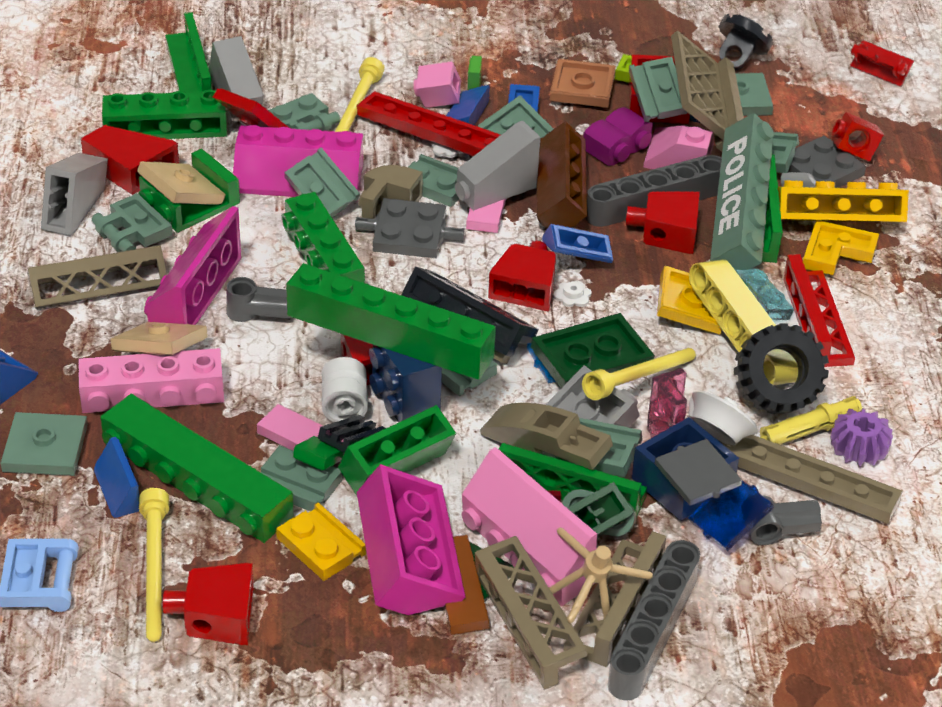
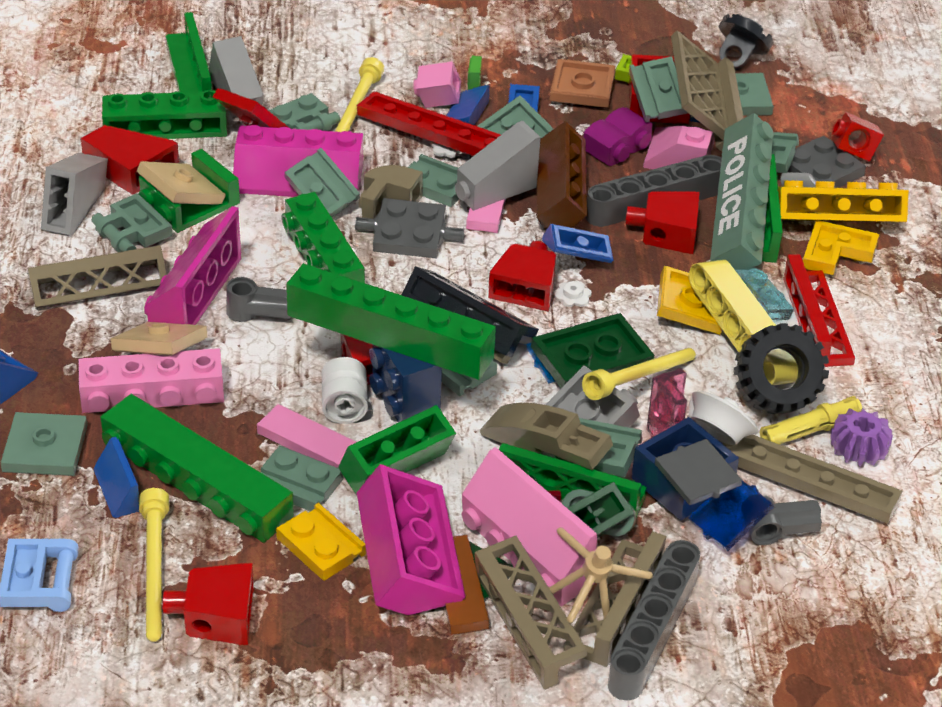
(317, 453): green tile -> none
(349, 430): black tile -> none
(881, 62): red hinge -> none

